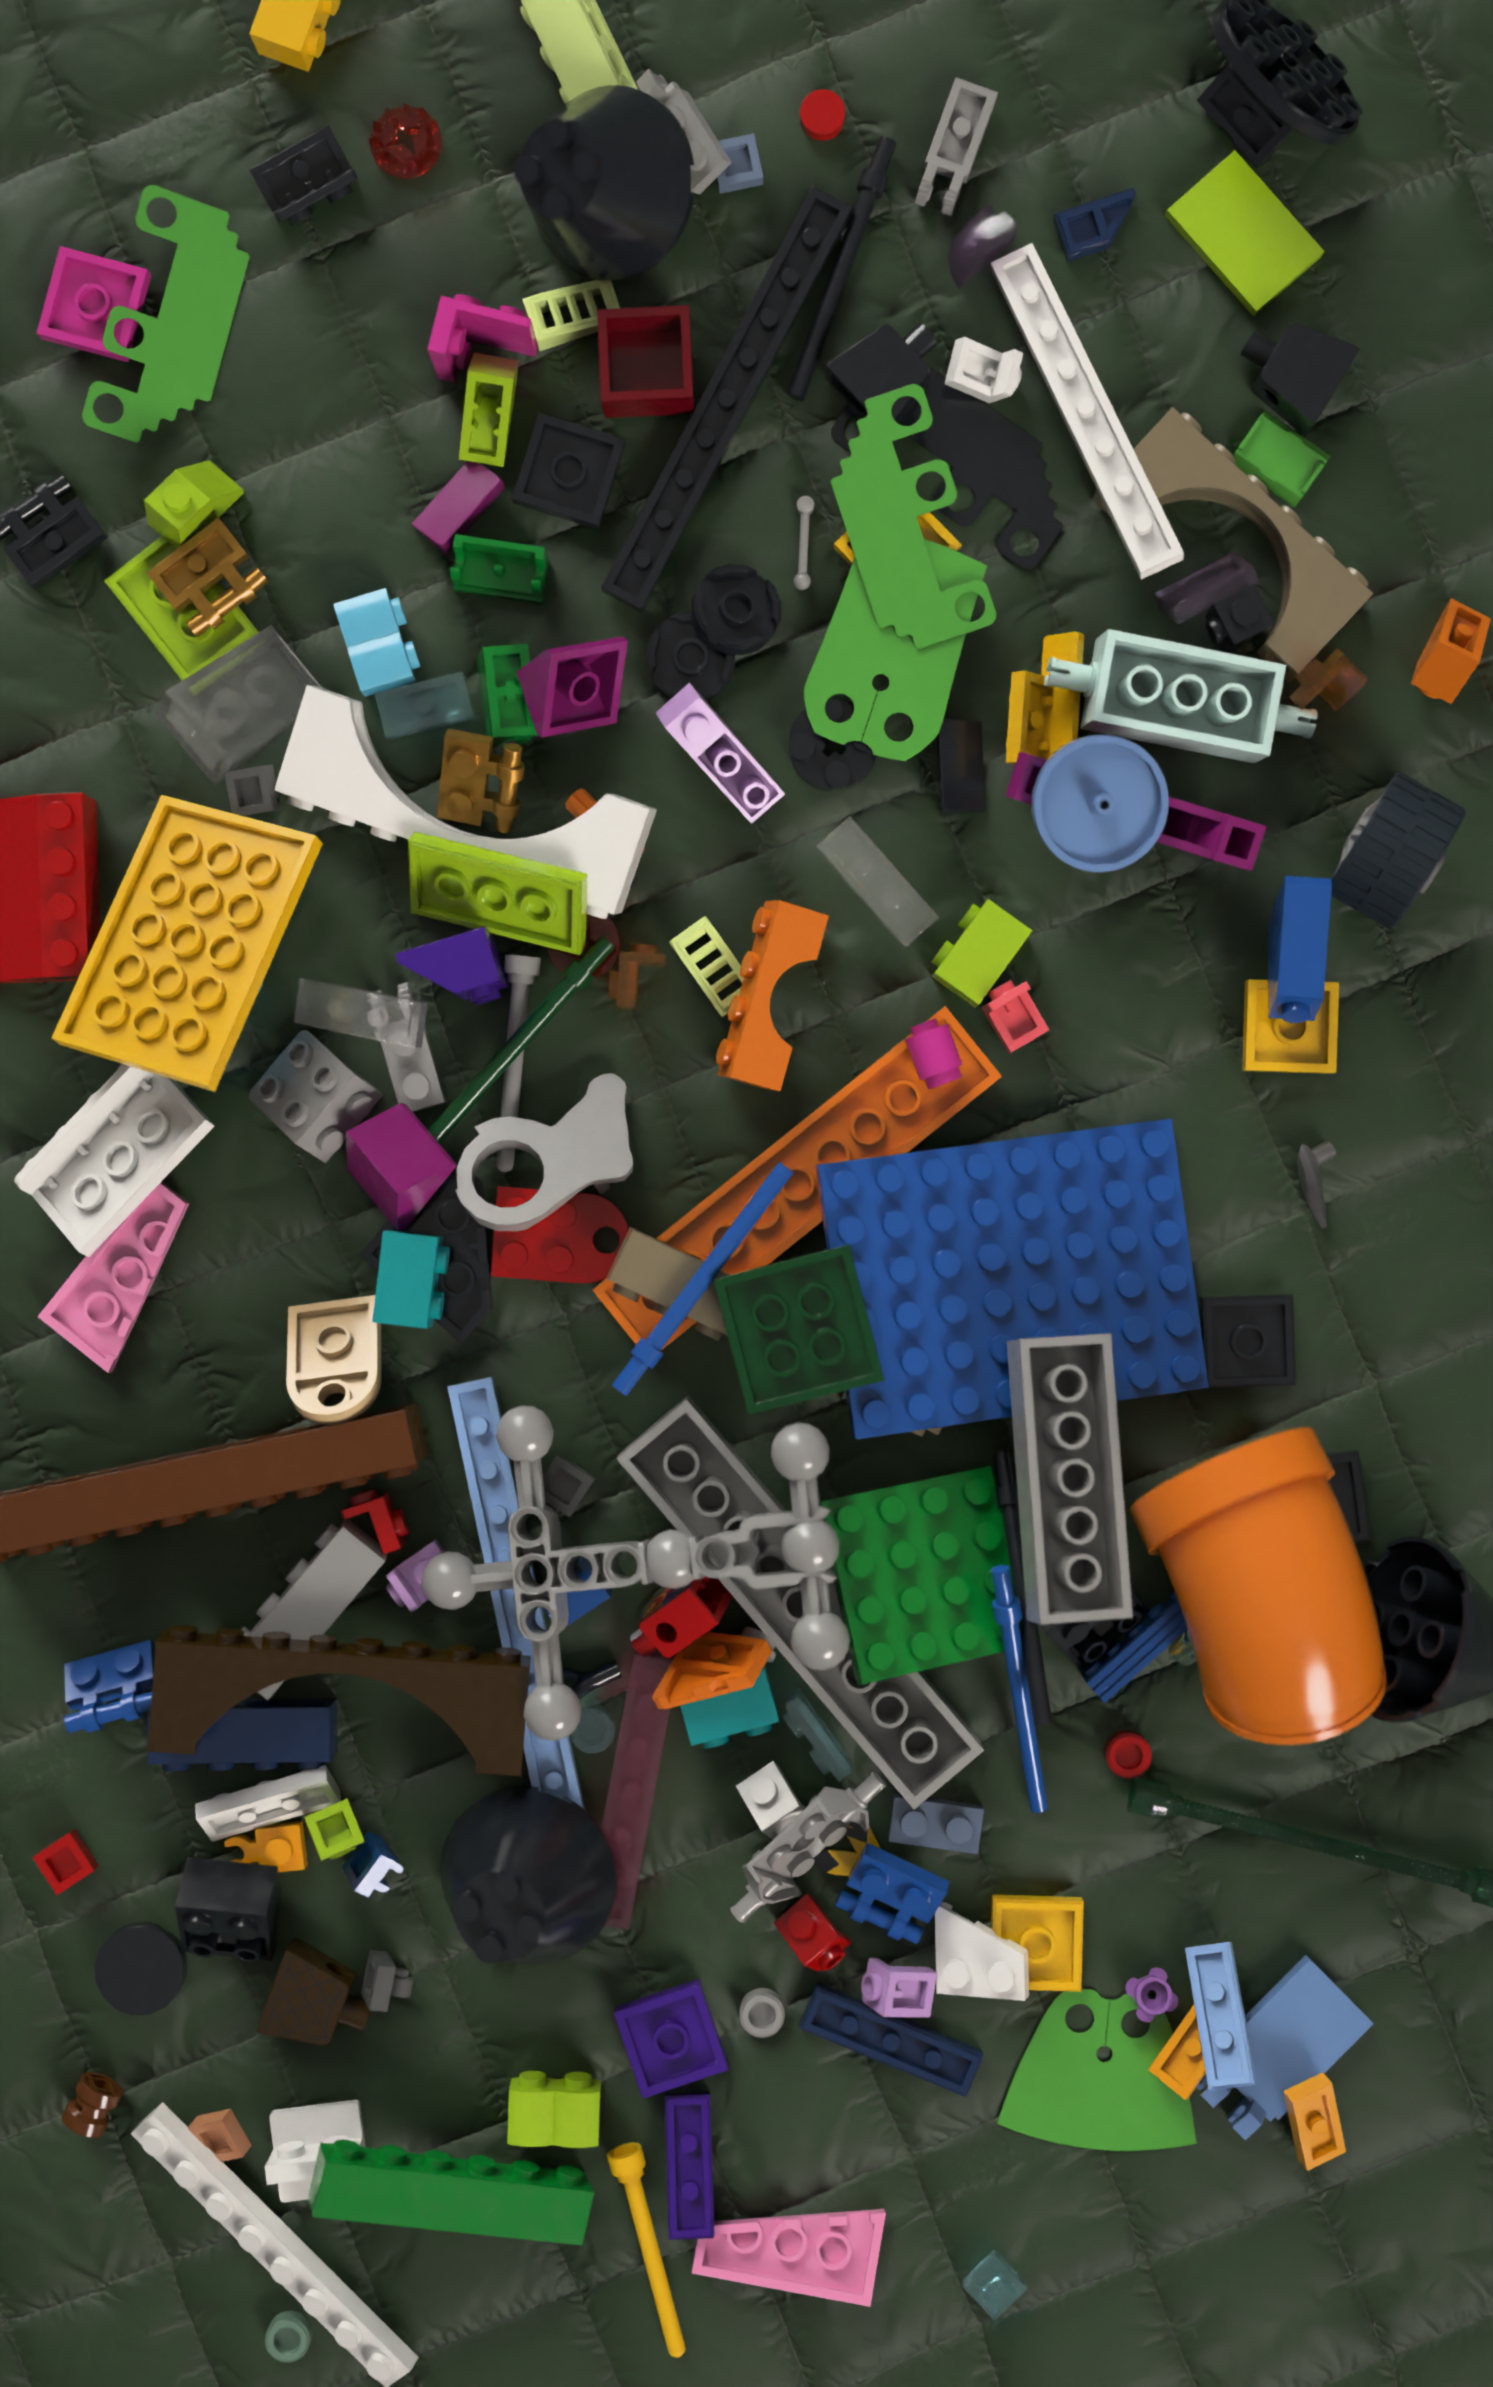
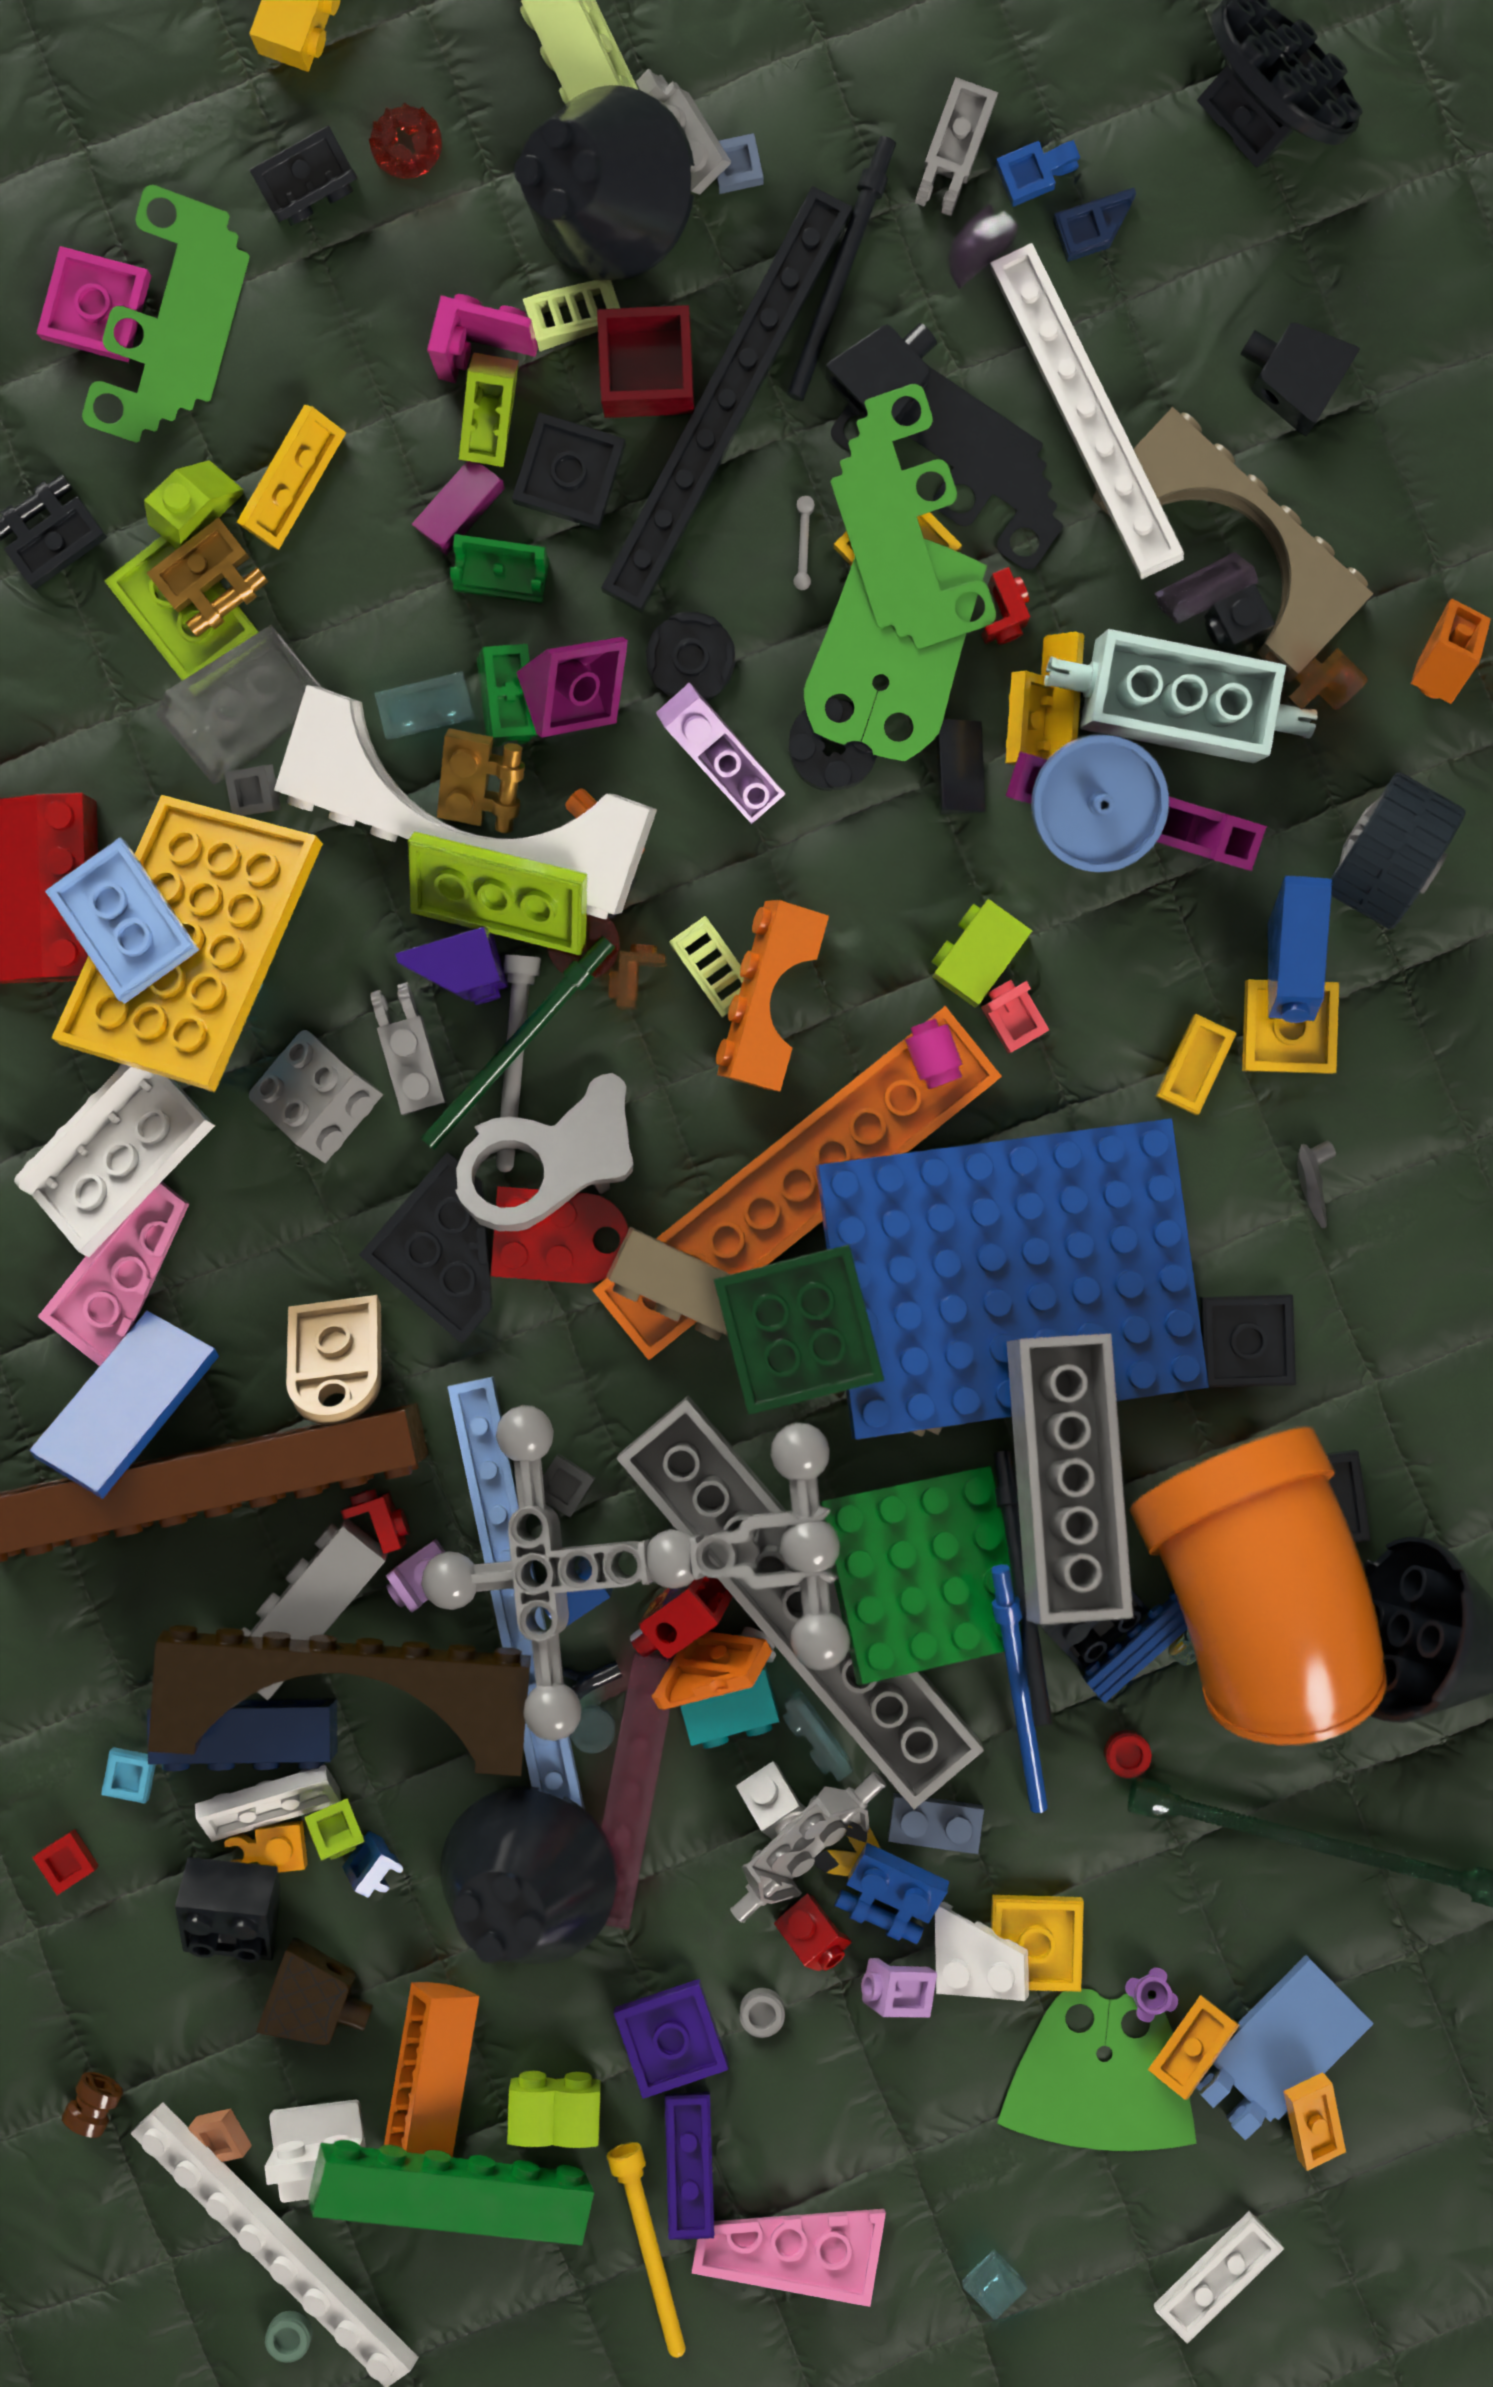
(106, 1677): blue plate -> none
(122, 920): none -> light blue tile
(124, 1404): none -> tile
(128, 1776): none -> medium azure tile
(140, 1968): black tile -> none
(291, 477): none -> yellow plate
(361, 1012): clear tile -> none
(376, 642): medium azure brick -> none
(383, 1980): dark grey tile -> none
(397, 1163): magenta slope -> none
(410, 1279): teal brick -> none
(431, 2068): none -> orange brick
(648, 1351): blue bar -> none
(735, 609): black tile -> none
(822, 115): red tile -> none
(877, 882): clear tile -> none
(891, 2040): dark blue tile -> none
(983, 370): white bracket -> none
(1010, 598): none -> red bracket
(1030, 171): none -> blue plate
(1196, 1064): none -> yellow tile
(1218, 2277): none -> white tile
(1220, 2016): light blue tile -> none
(1244, 233): lime tile -> none
(1280, 458): bright green piece -> none

